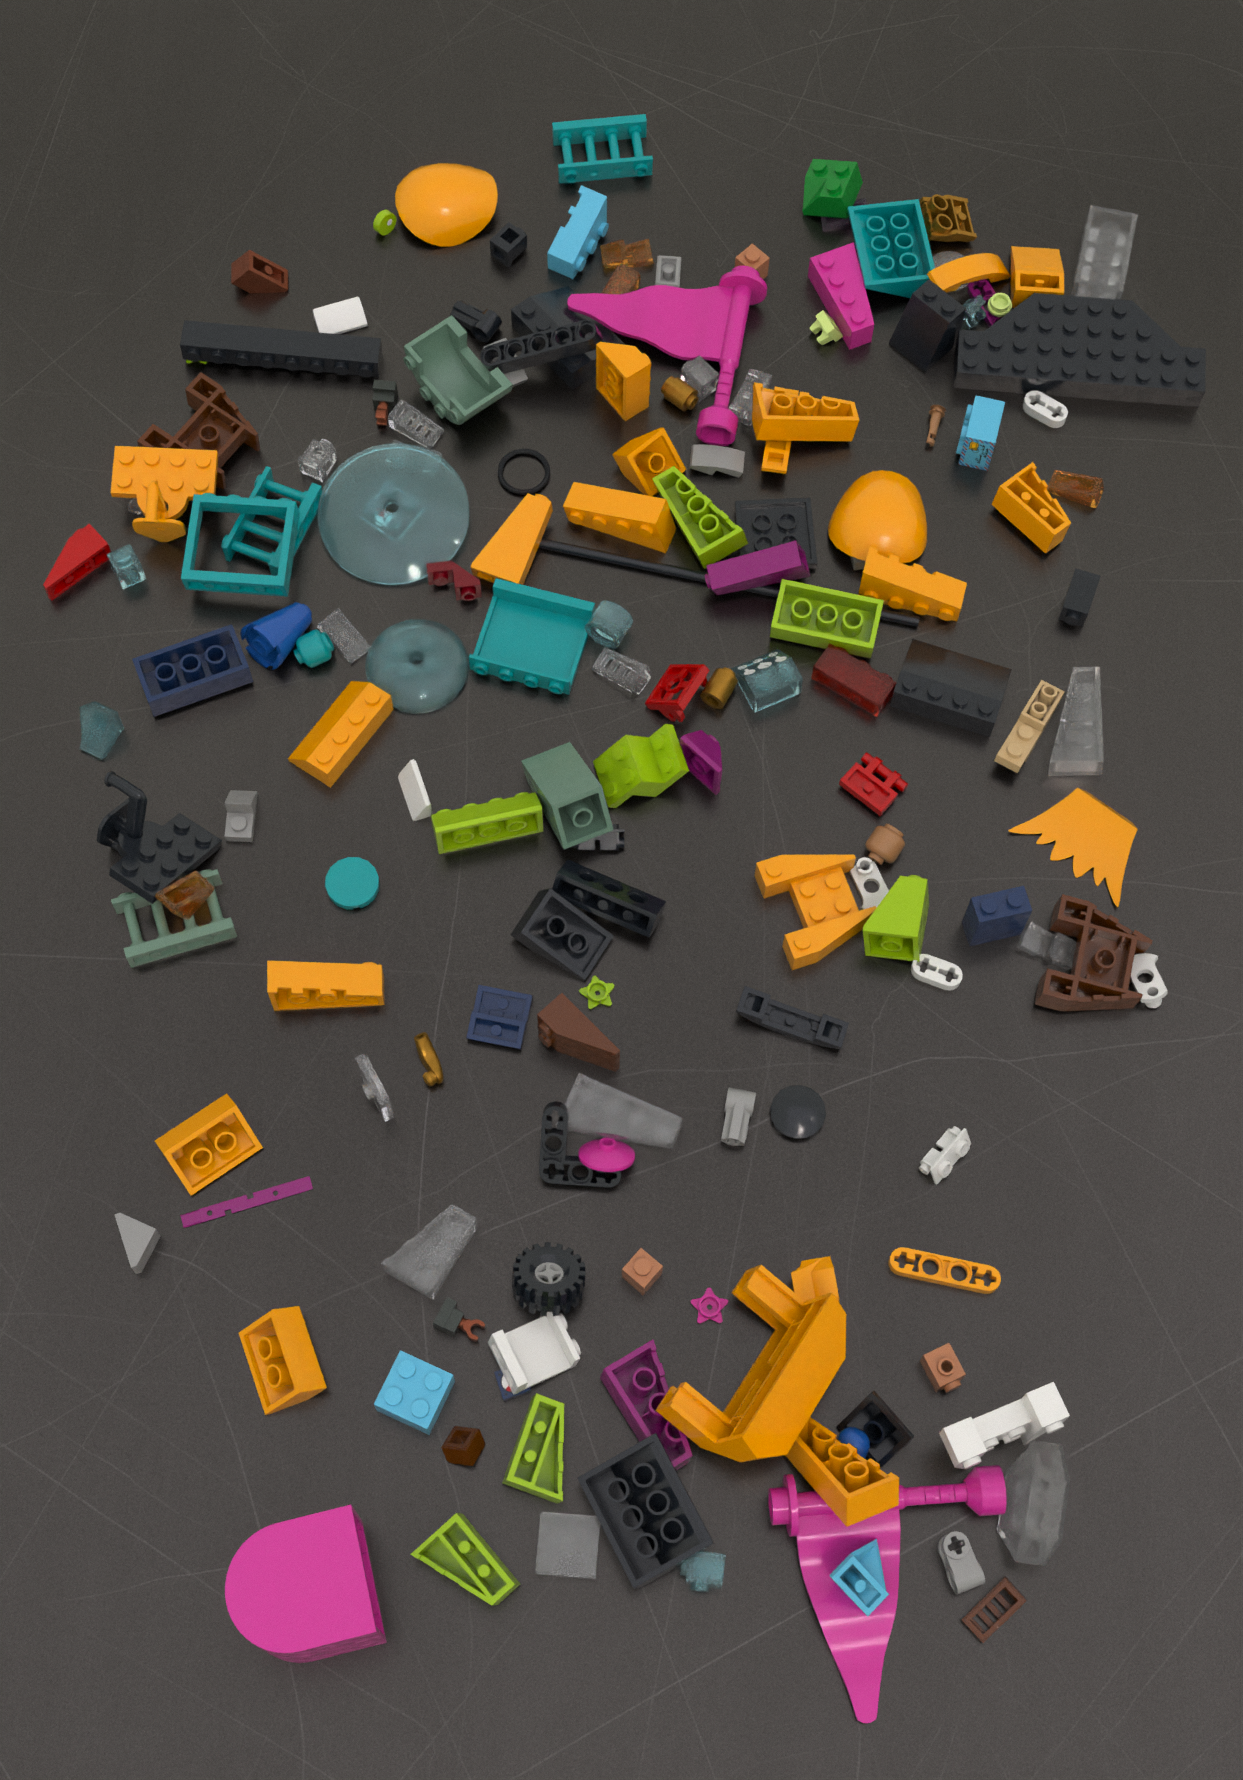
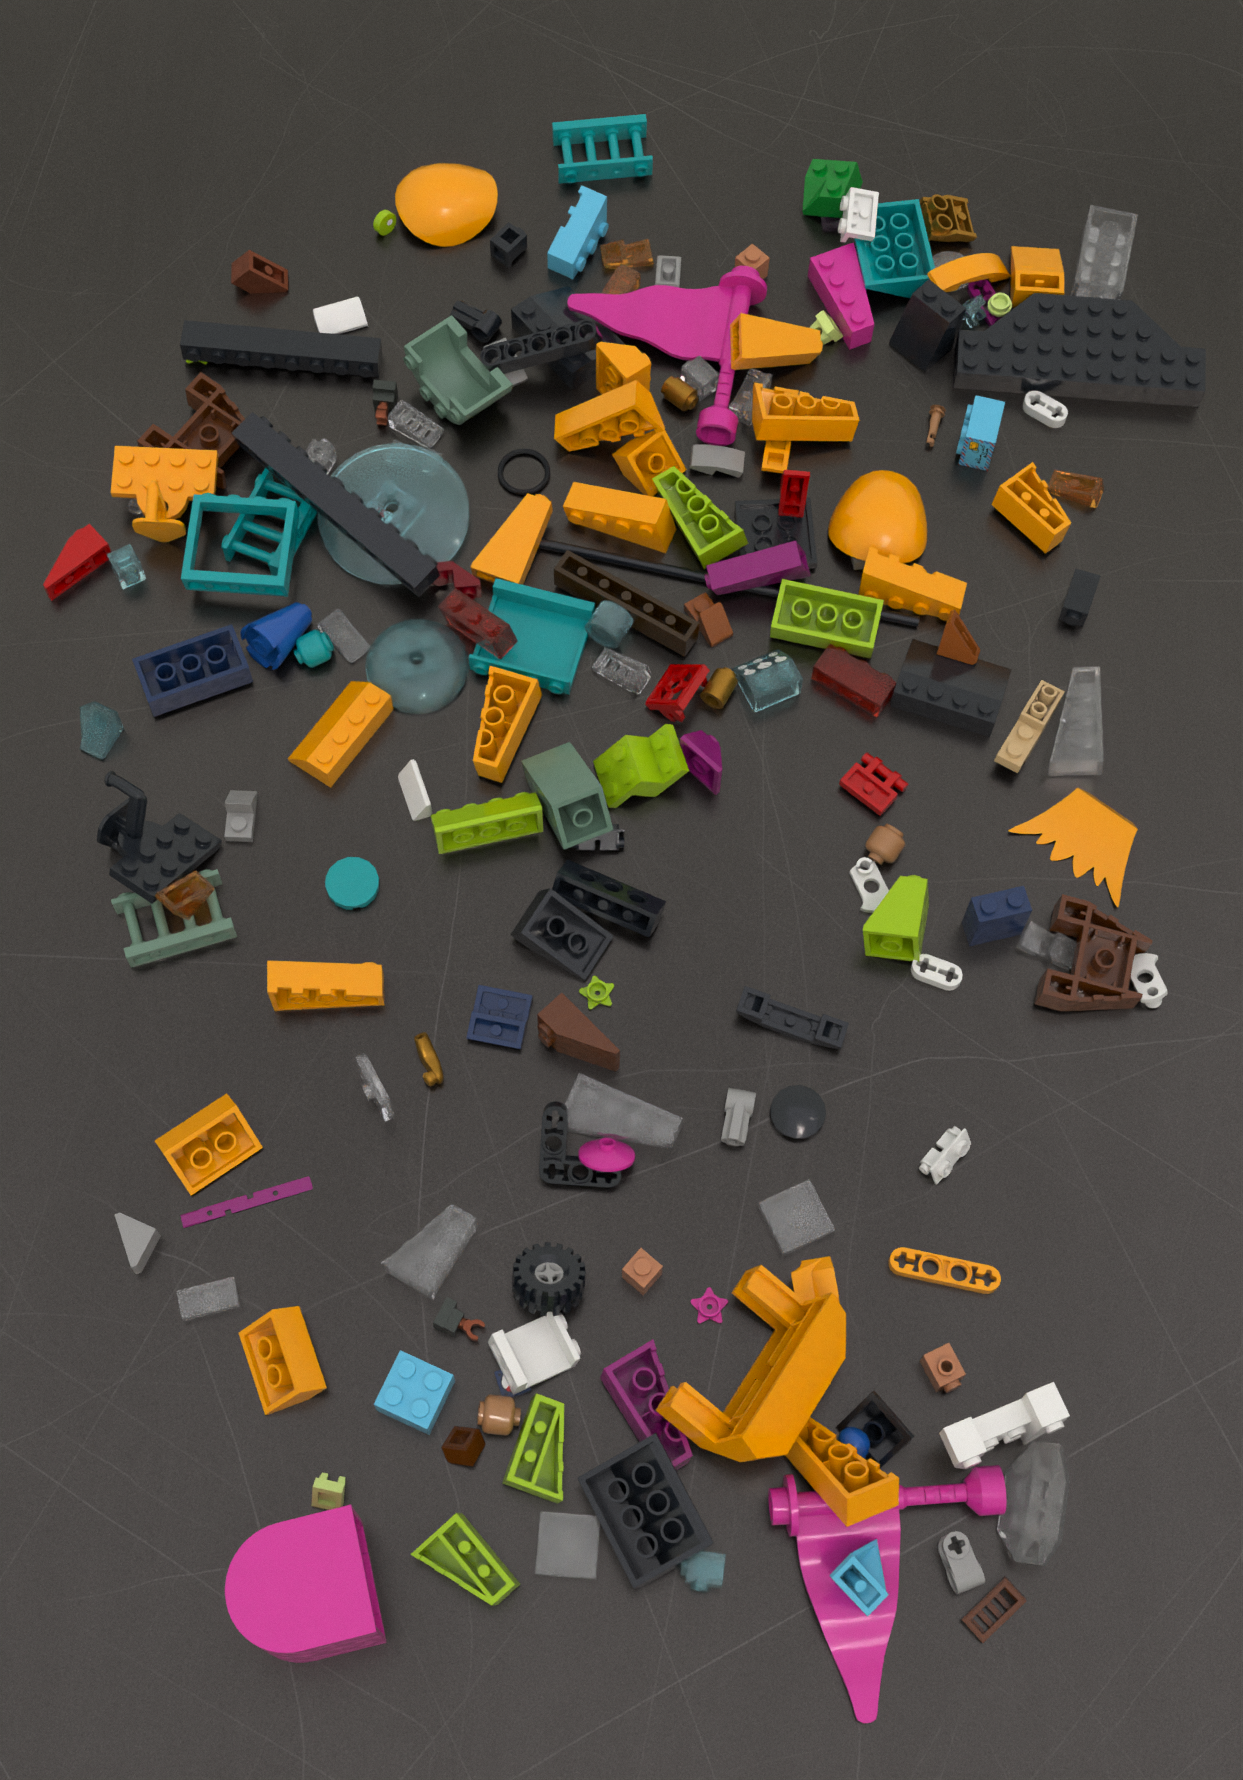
(208, 1298): none -> clear plate
(327, 1493): none -> yellowish green tile
(336, 504): none -> black brick
(478, 623): none -> clear red brick
(498, 1414): none -> medium nougat head
(504, 720): none -> light orange wedge
(608, 417): none -> light orange wedge
(648, 613): none -> dark brown brick
(712, 619): none -> dark orange slope
(771, 343): none -> light orange slope
(793, 493): none -> red slope
(796, 1217): none -> clear plate
(820, 899): light orange wedge -> none
(859, 214): none -> white bracket
(957, 641): none -> dark orange slope

